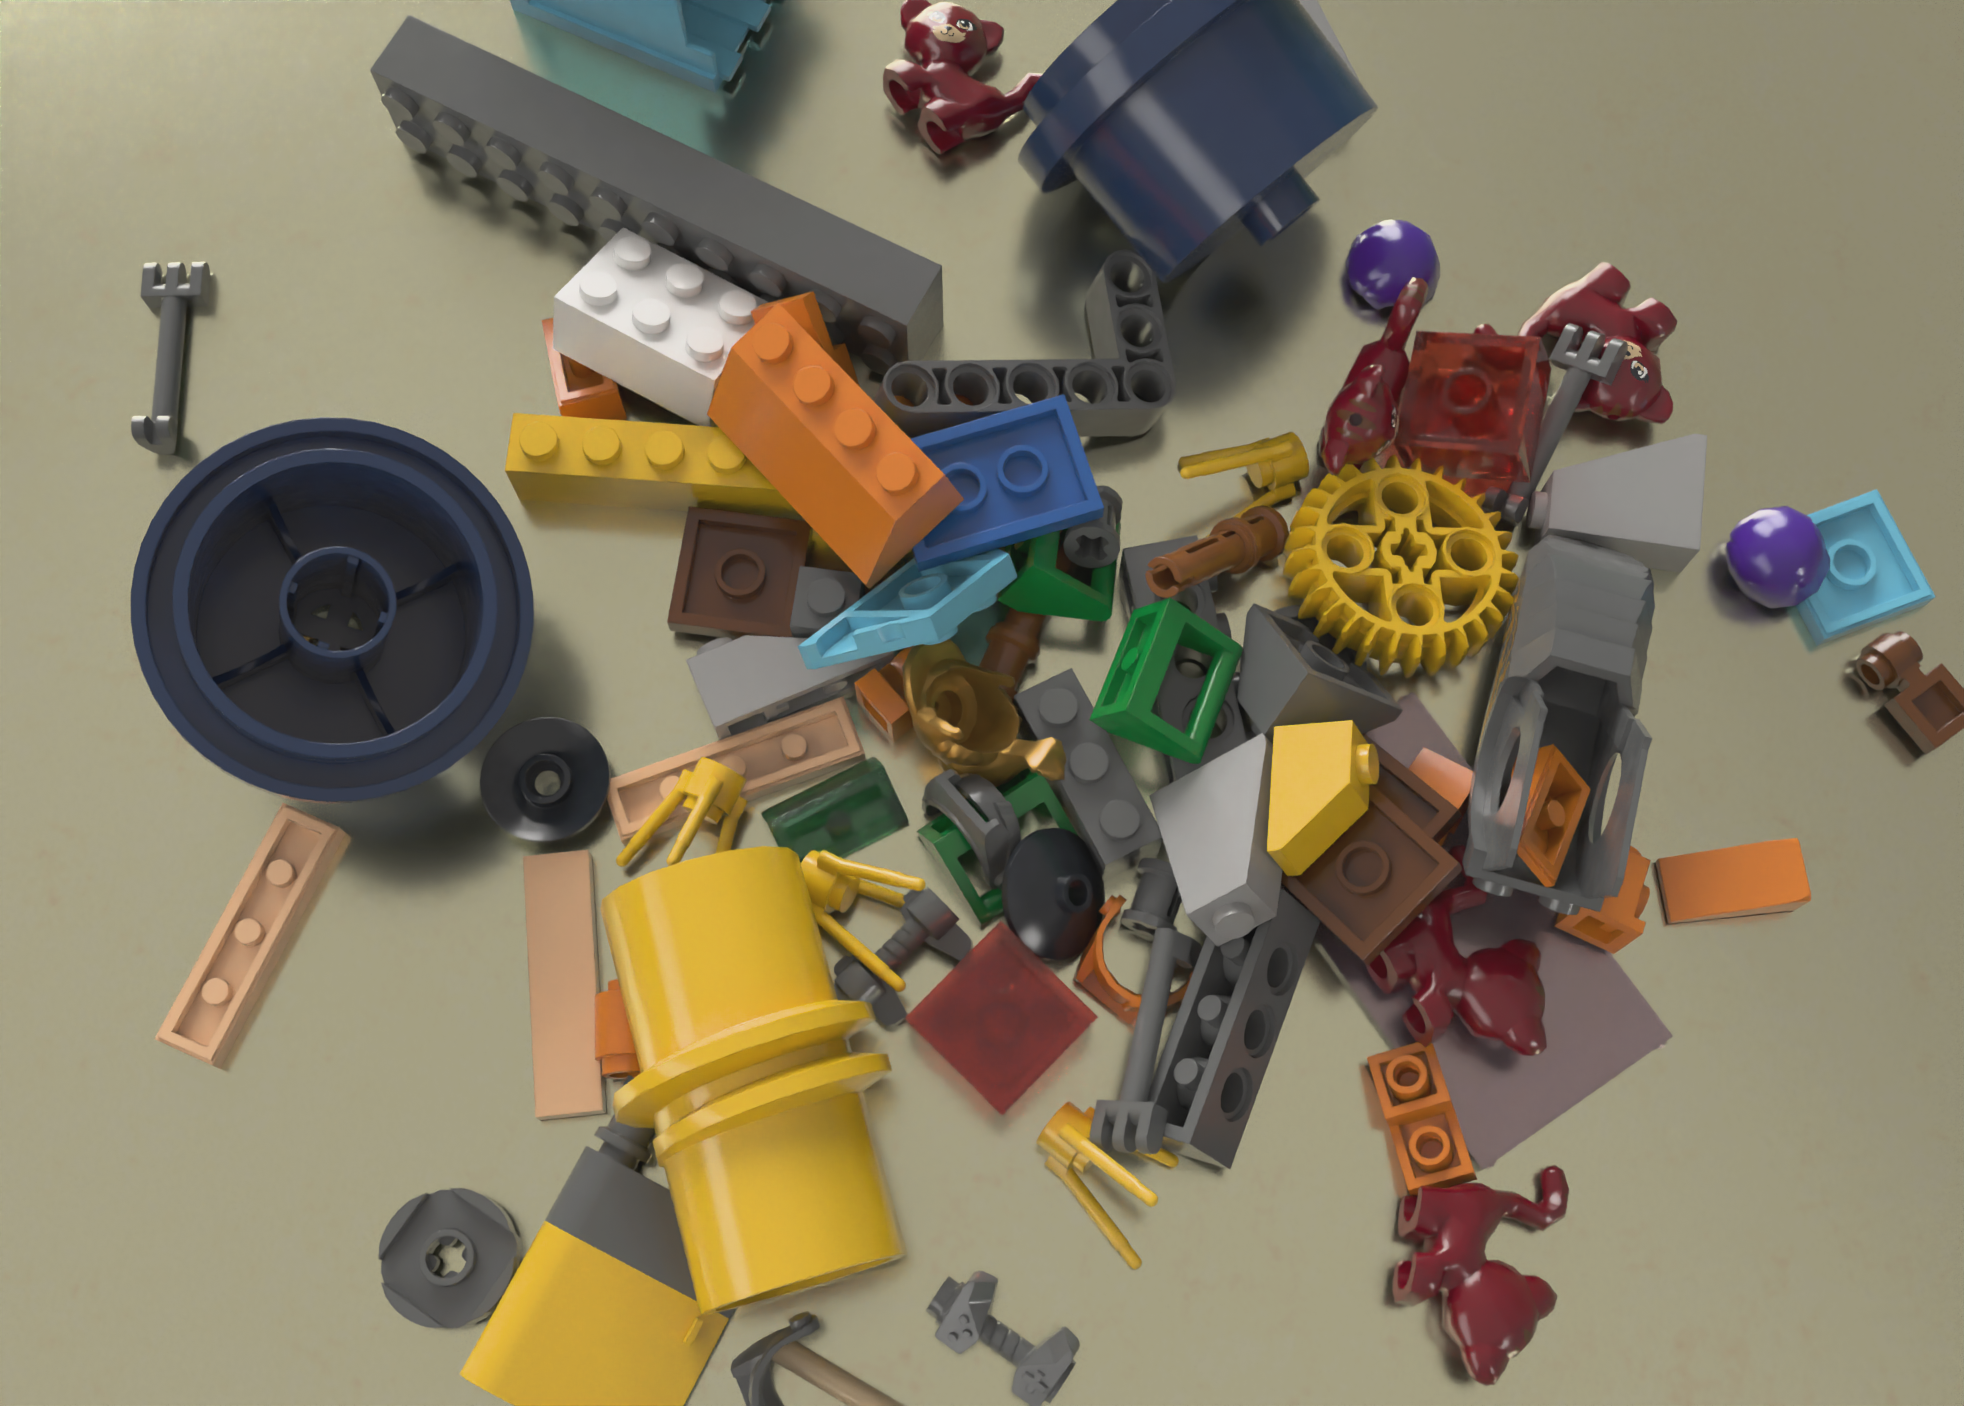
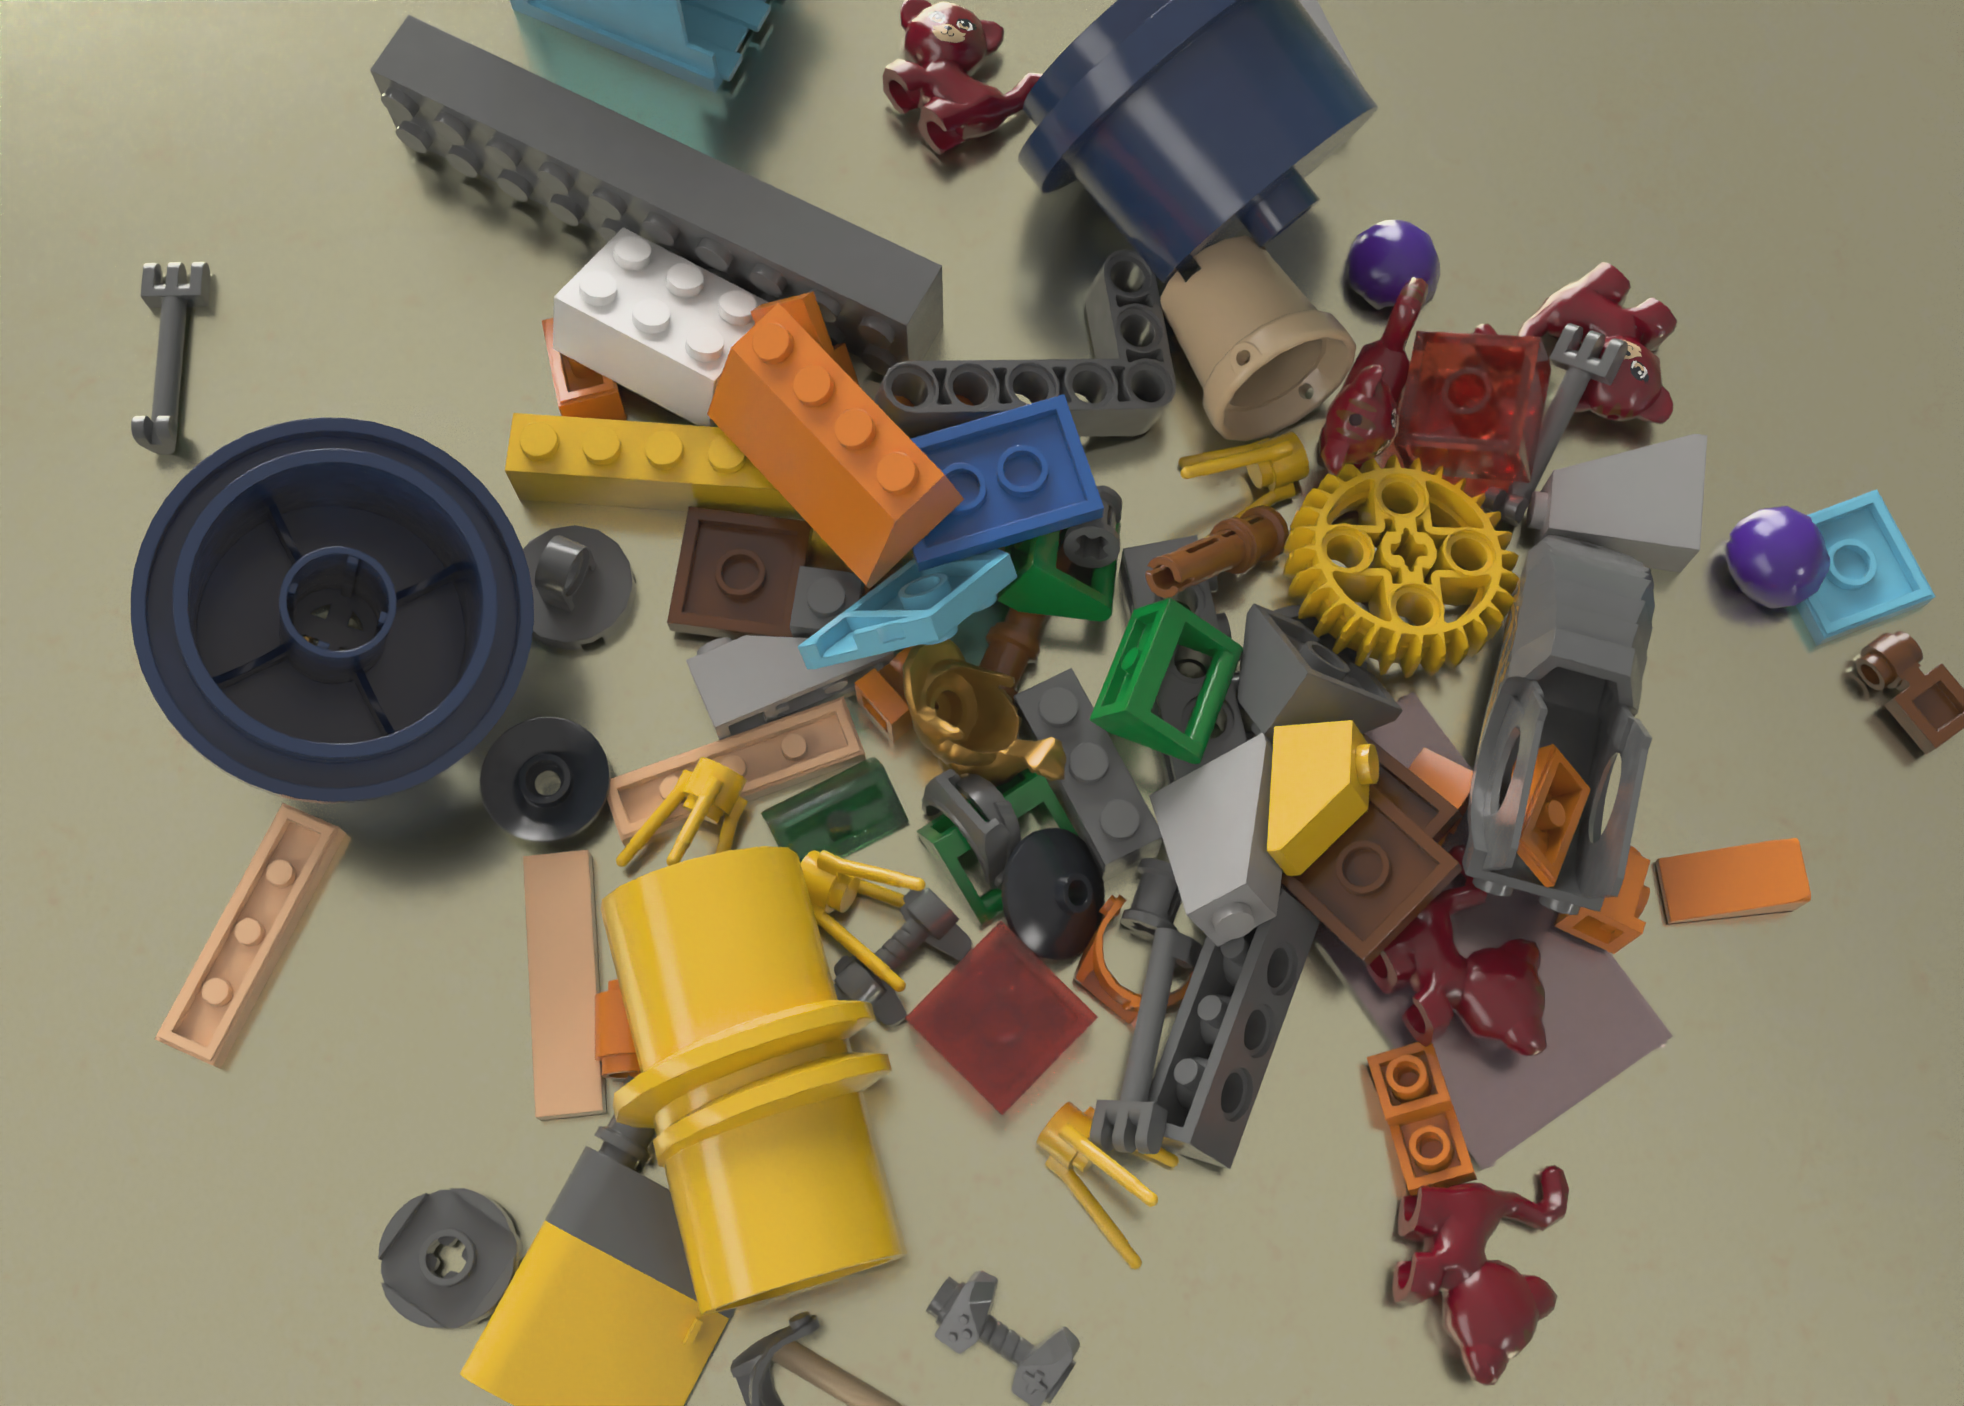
(578, 586): none -> dark grey tile
(1254, 340): none -> tan piece

